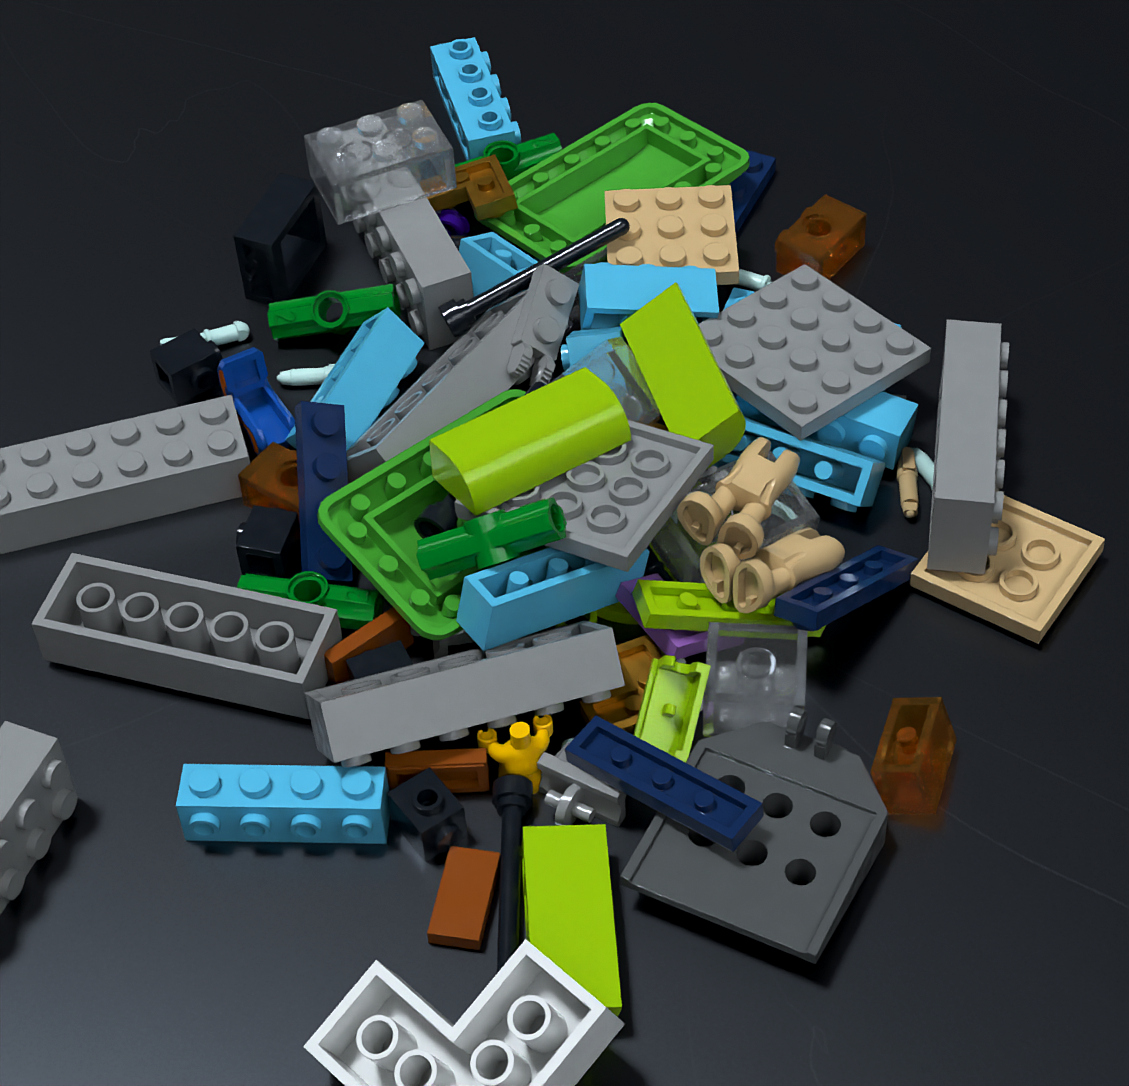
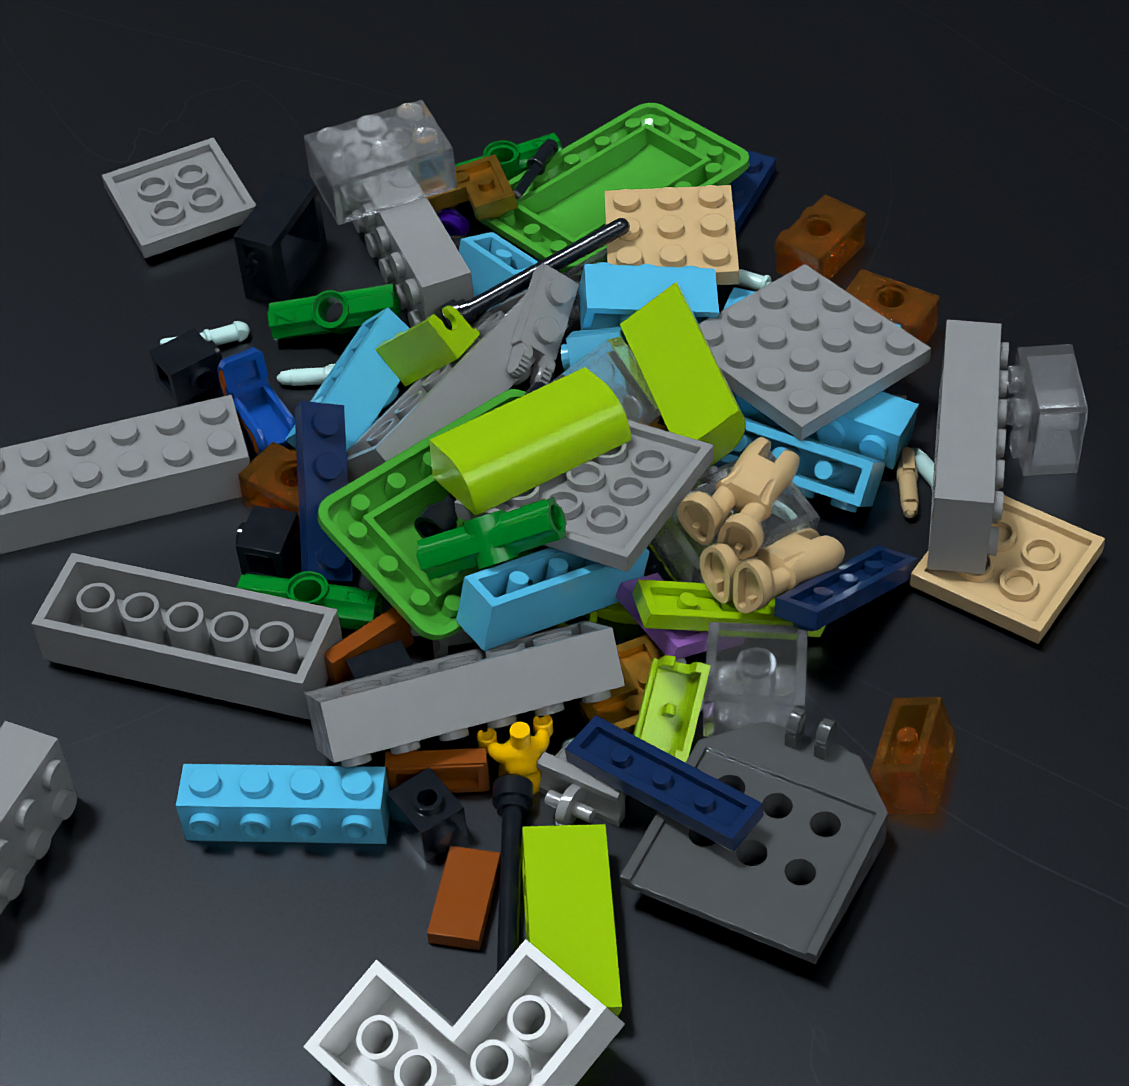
(179, 197): none -> light grey plate
(427, 346): none -> lime hinge
(472, 96): medium azure brick -> none
(536, 166): none -> black piece
(898, 302): none -> clear orange brick
(1046, 410): none -> clear brick

